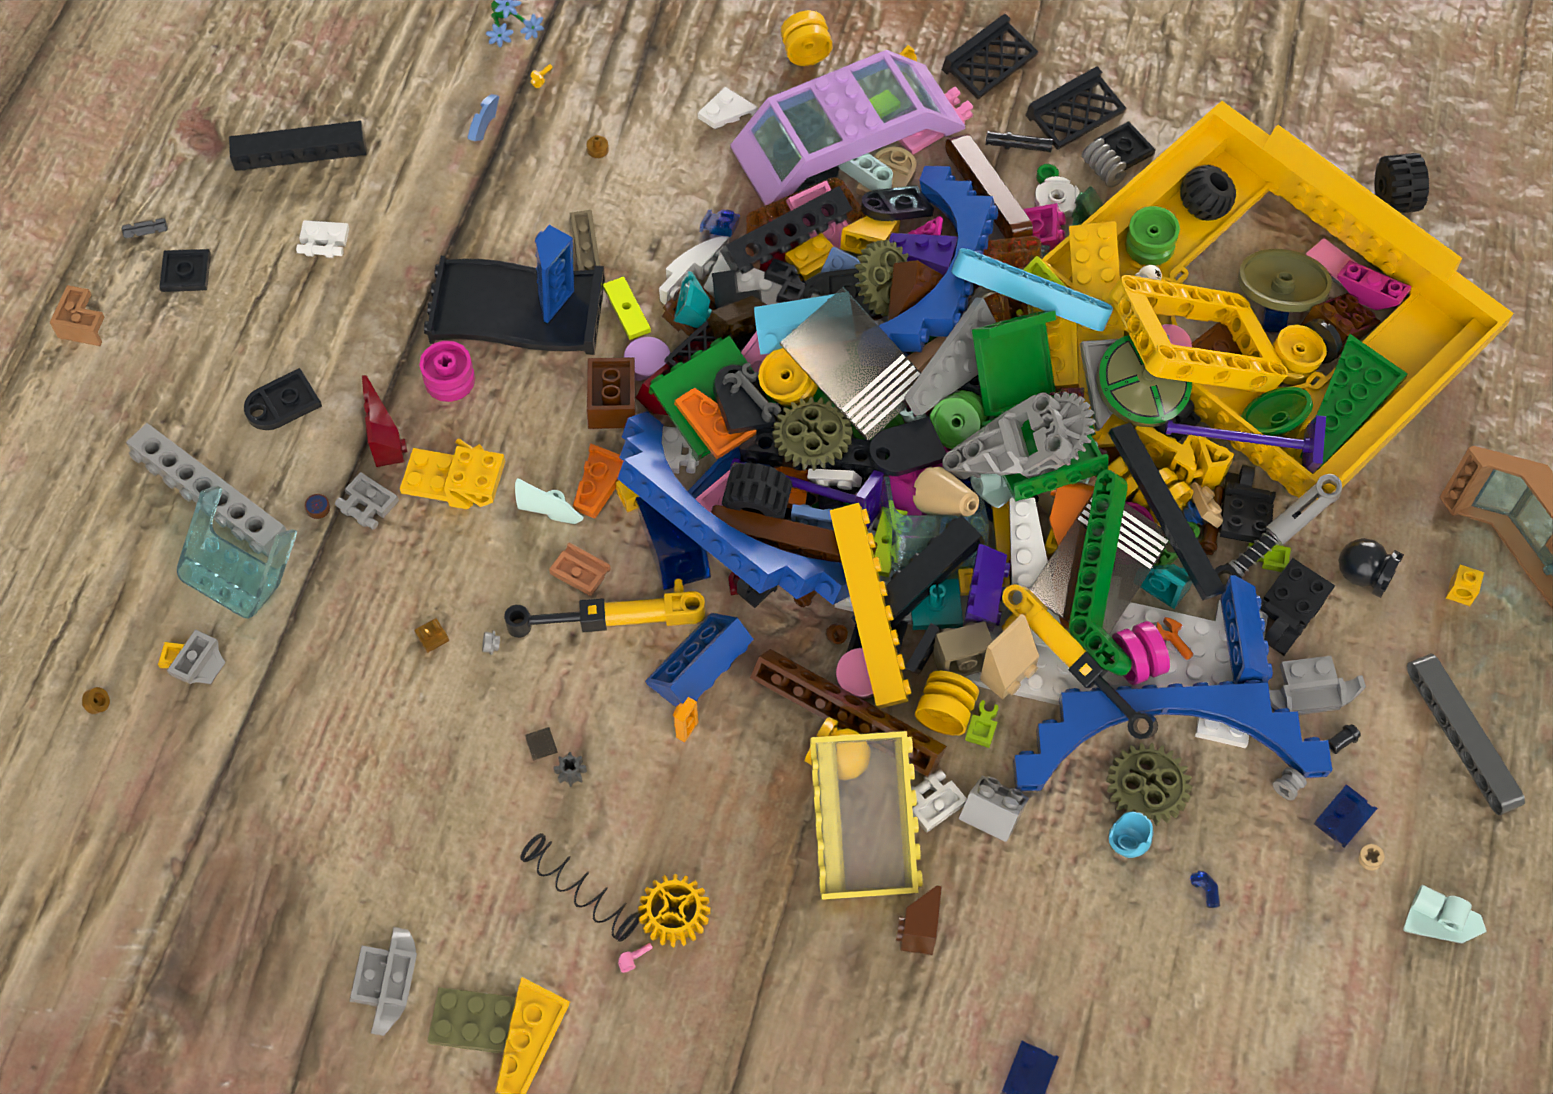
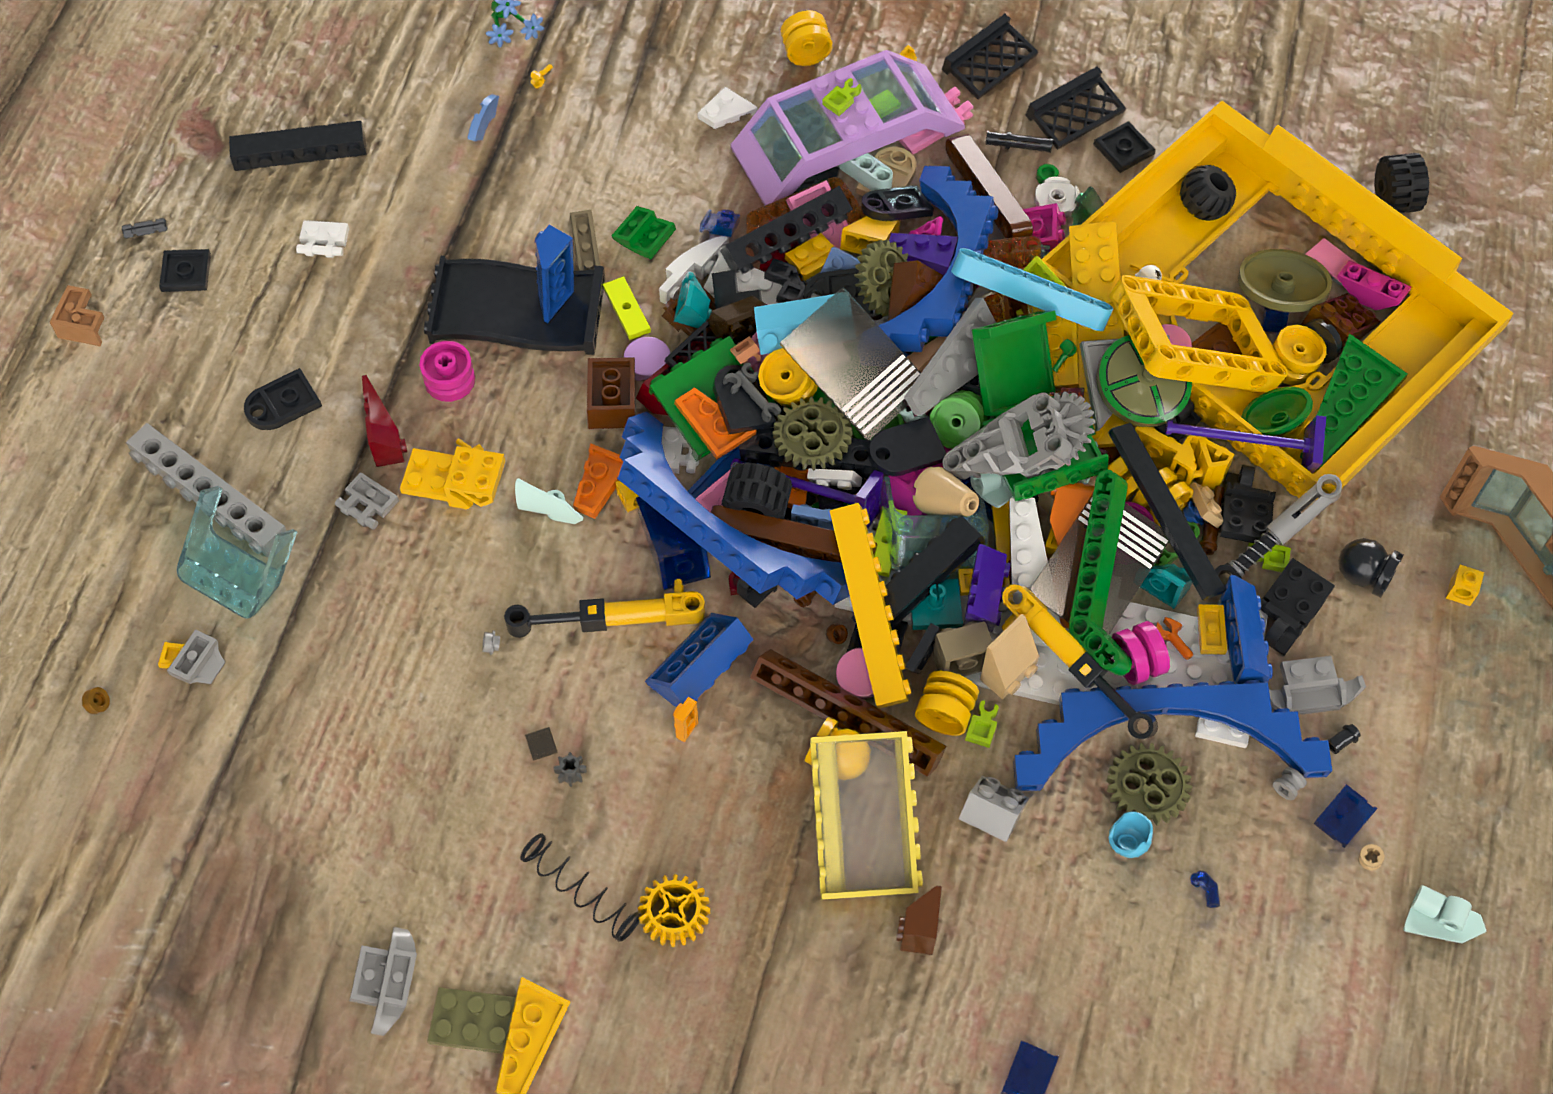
(317, 506): tile -> none
(431, 635): pearl gold tile -> none
(579, 569): nougat plate -> none
(597, 146): pearl gold tile -> none
(626, 959): bright pink hand -> none
(643, 232): none -> green slope
(745, 350): none -> nougat tile
(841, 98): none -> lime plate
(940, 804): white plate -> none
(1069, 350): none -> green hand
(1104, 162): light grey piece -> none
(1152, 235): bright green wheel -> none
(1211, 629): none -> yellow plate
(1465, 734): dark grey beam -> none

